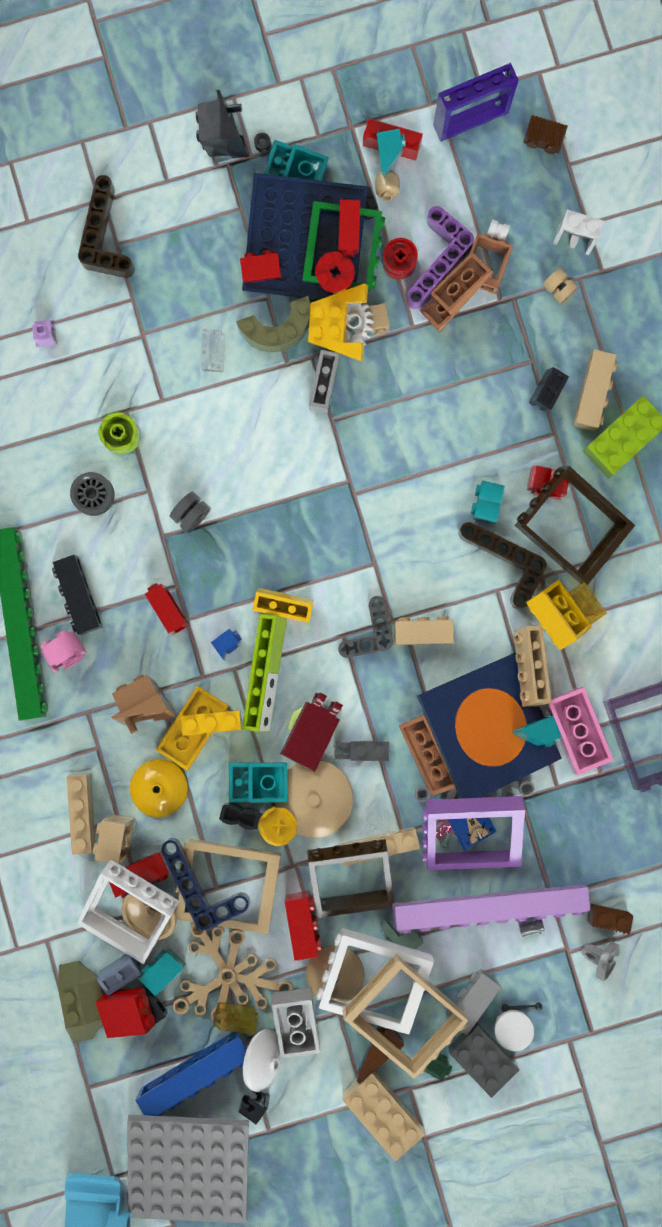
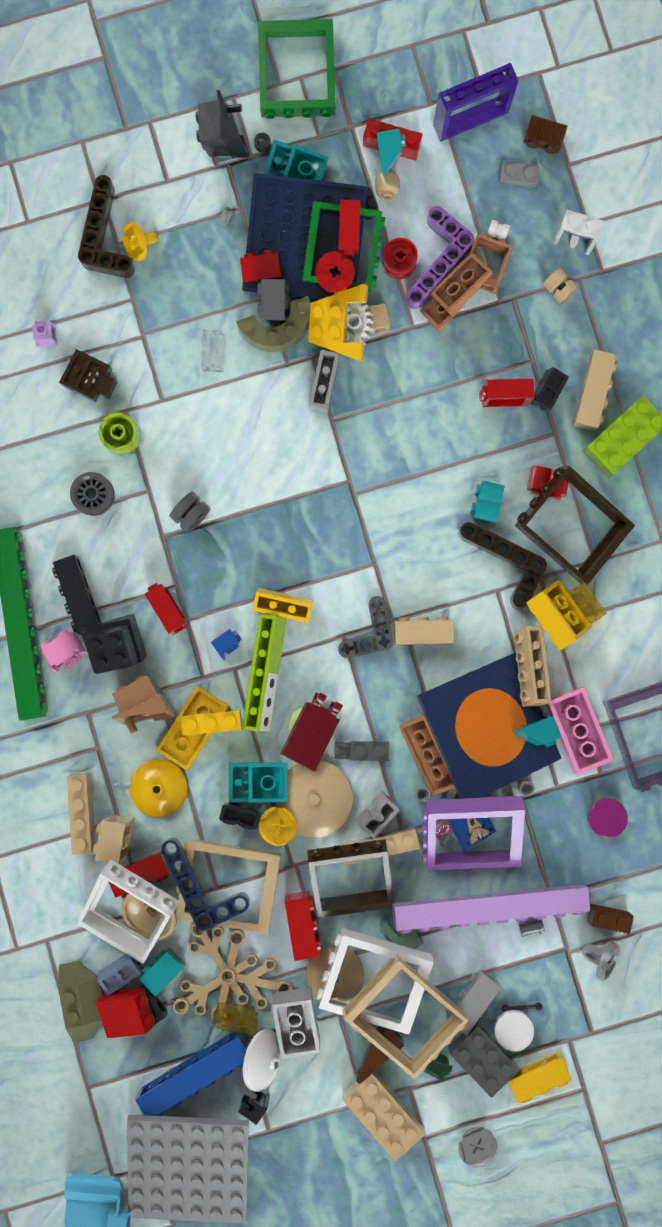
(88, 377): none -> dark brown piece
(114, 644): none -> black piece
(136, 242): none -> yellow tile
(227, 216): none -> light grey bush
(274, 299): none -> dark grey brick
(296, 28): none -> green window
(379, 816): none -> light grey brick
(477, 1147): none -> light grey tile
(507, 392): none -> red window
(519, 174): none -> light grey piece
(539, 1078): none -> yellow brick
(607, 818): none -> magenta tile

